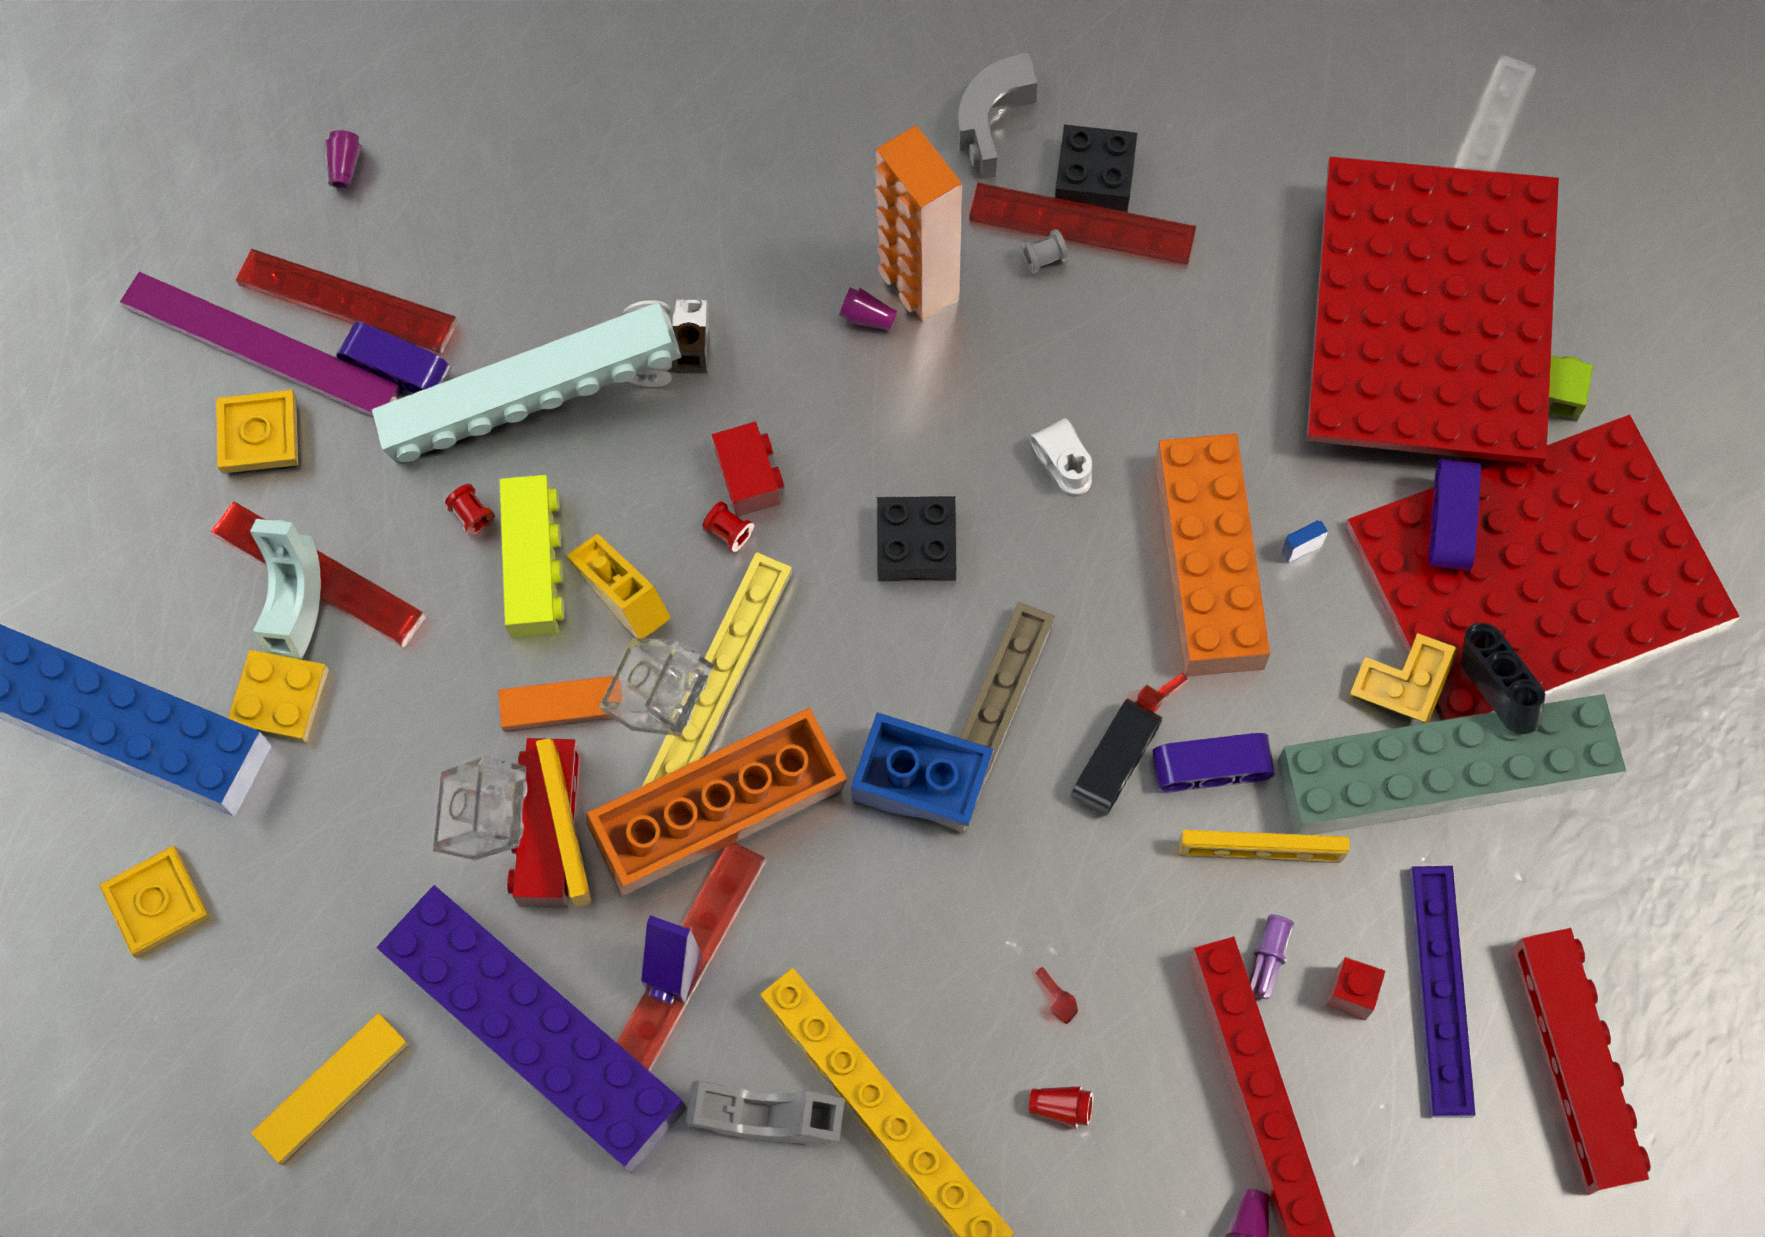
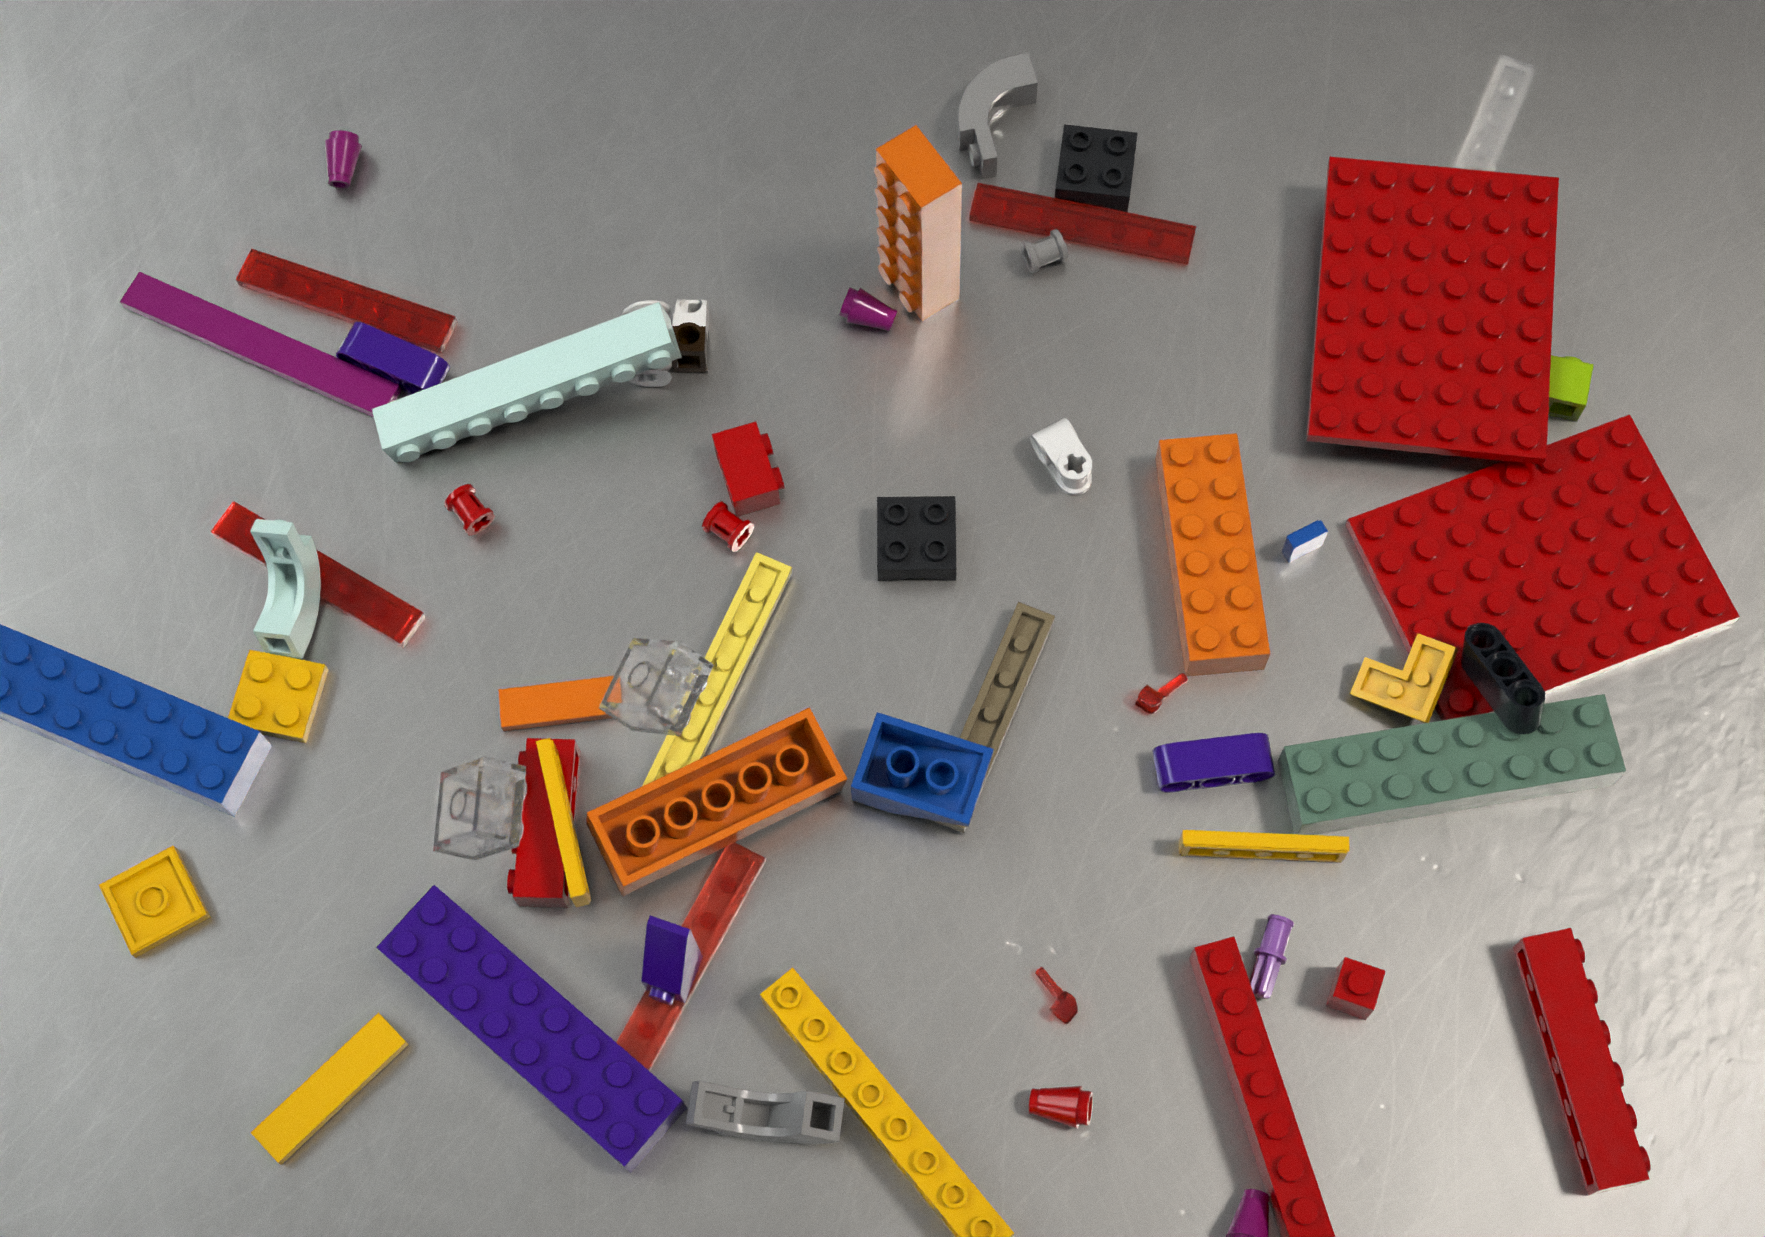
(256, 431): yellow plate -> none
(529, 556): neon yellow brick -> none
(620, 586): yellow slope -> none
(1116, 757): black beam -> none
(1441, 992): dark purple tile -> none
(1454, 515): dark purple beam -> none

